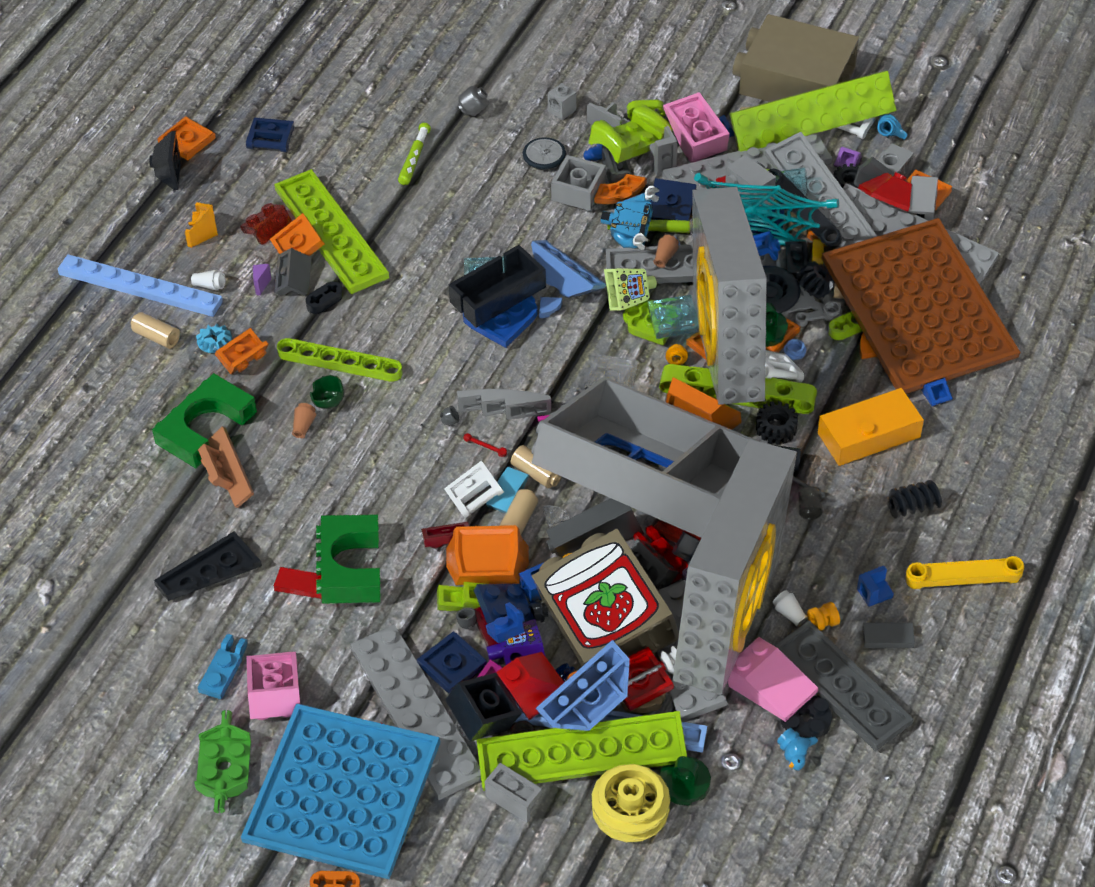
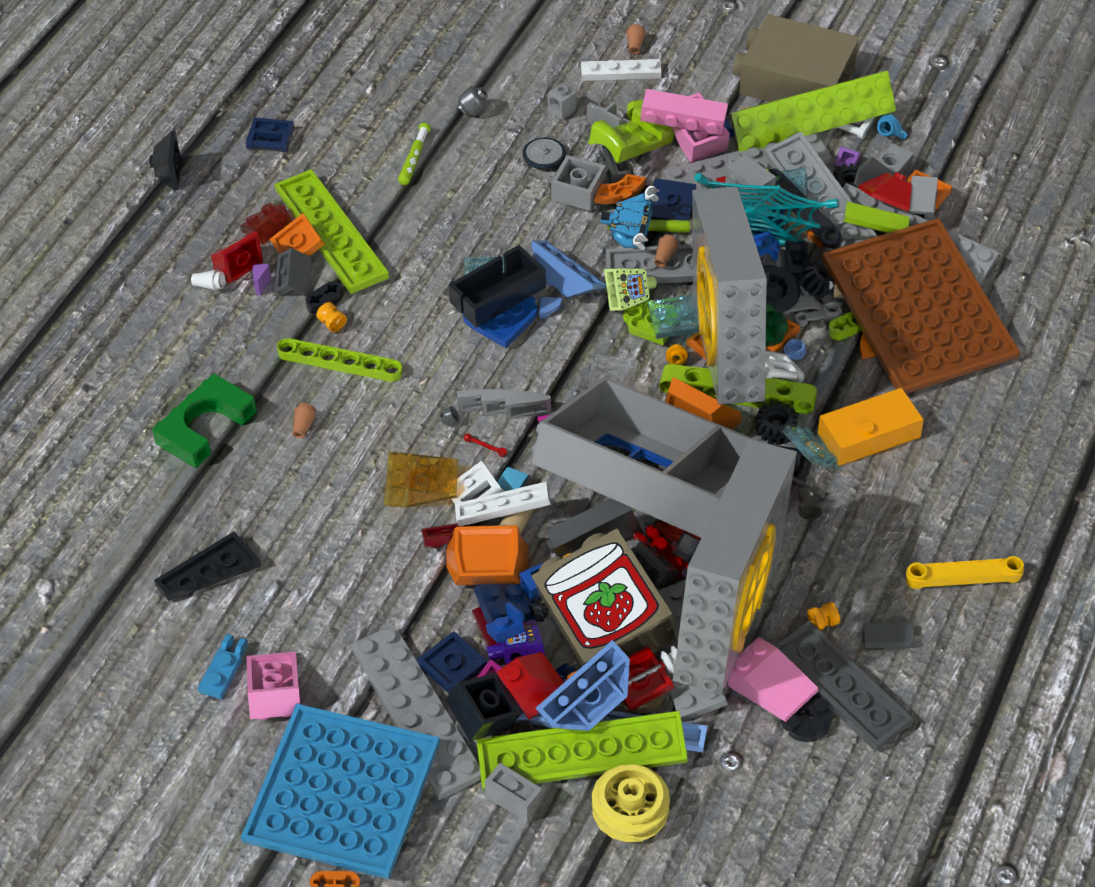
(140, 285): light blue plate -> none
(155, 330): tan brick -> none
(190, 136): orange tile -> none
(203, 225): light orange slope -> none
(206, 342): medium azure gear -> none
(221, 745): bright green plate -> none
(225, 467): nougat bracket -> none
(238, 257): none -> red slope
(241, 350): orange bracket -> none
(297, 582): red tile -> none
(327, 392): dark green hair -> none
(331, 317): none -> light orange wheel
(338, 582): green arch -> none
(419, 479): none -> clear yellow slope
(456, 598): lime slope -> none
(470, 616): dark grey hinge -> none
(502, 504): none -> white plate
(522, 460): tan brick -> none
(593, 153): blue arm -> none
(620, 69): none -> white plate
(635, 38): none -> nougat cone
(664, 152): light grey panel -> none
(684, 112): none -> bright pink brick
(686, 780): dark green tile -> none
(789, 607): white cone -> none
(795, 747): dark azure animal -> none
(809, 446): none -> clear light blue plate
(817, 250): yellow beam -> none
(874, 218): none -> lime tile
(874, 587): blue panel -> none
(913, 497): black piece -> none
(937, 392): blue slope -> none

